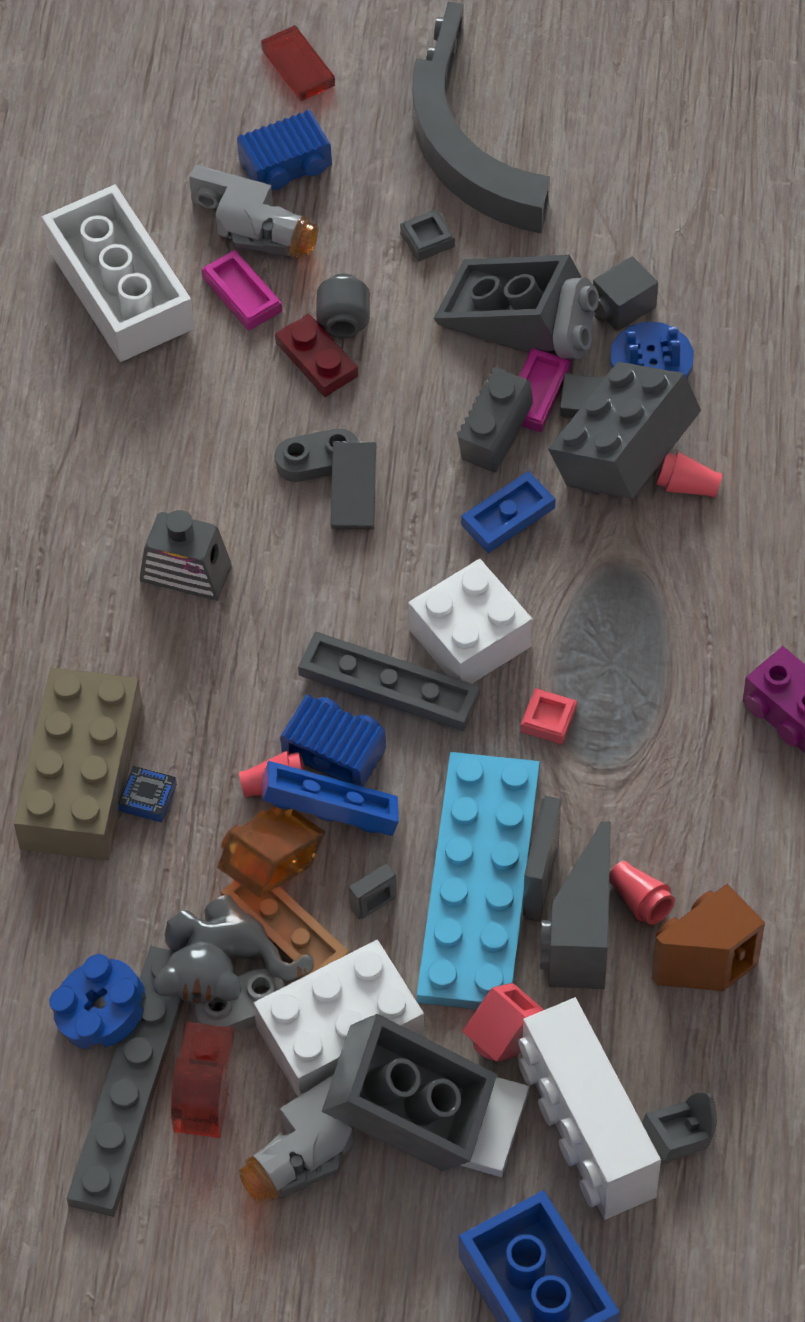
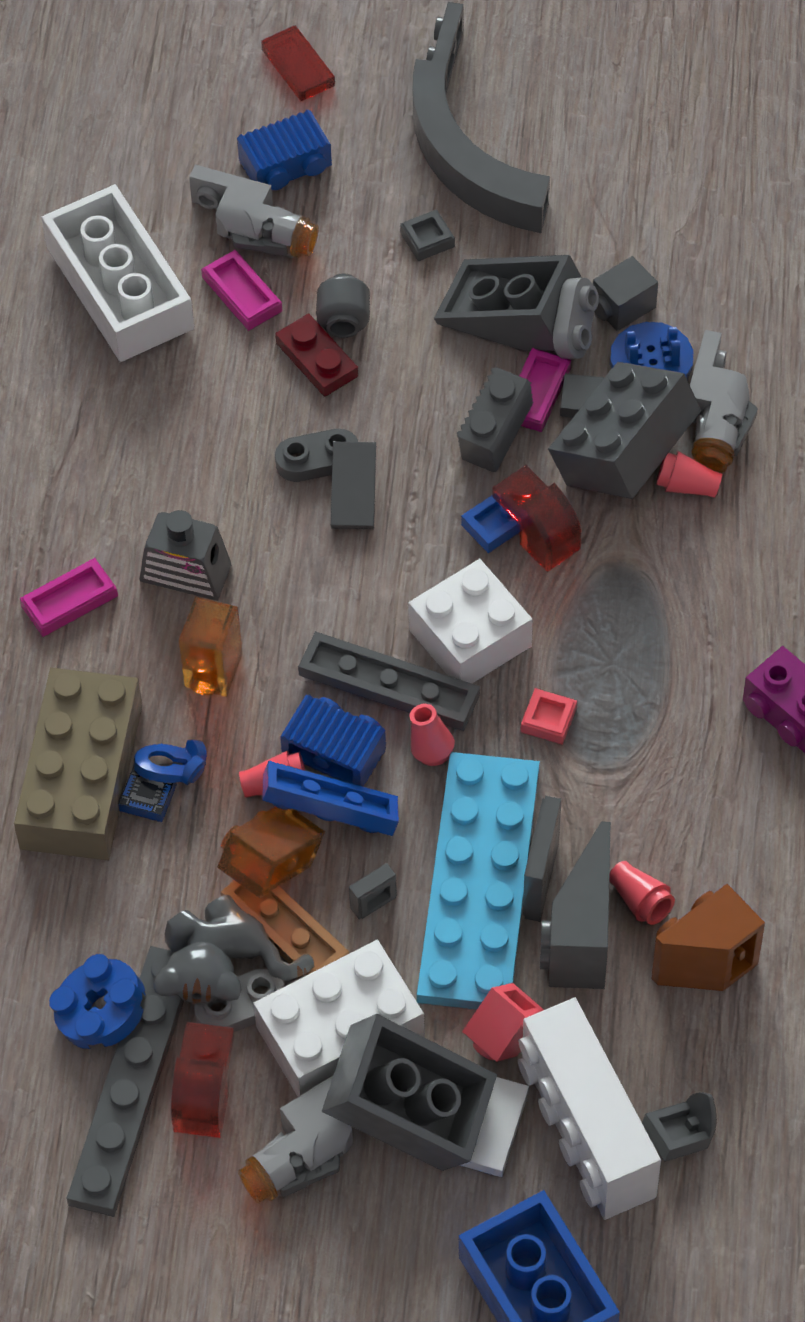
(68, 597): none -> dark pink tile
(192, 759): none -> blue piece
(210, 647): none -> clear orange brick
(429, 736): none -> coral cone
(545, 517): none -> clear red brick
(724, 406): none -> light grey plate

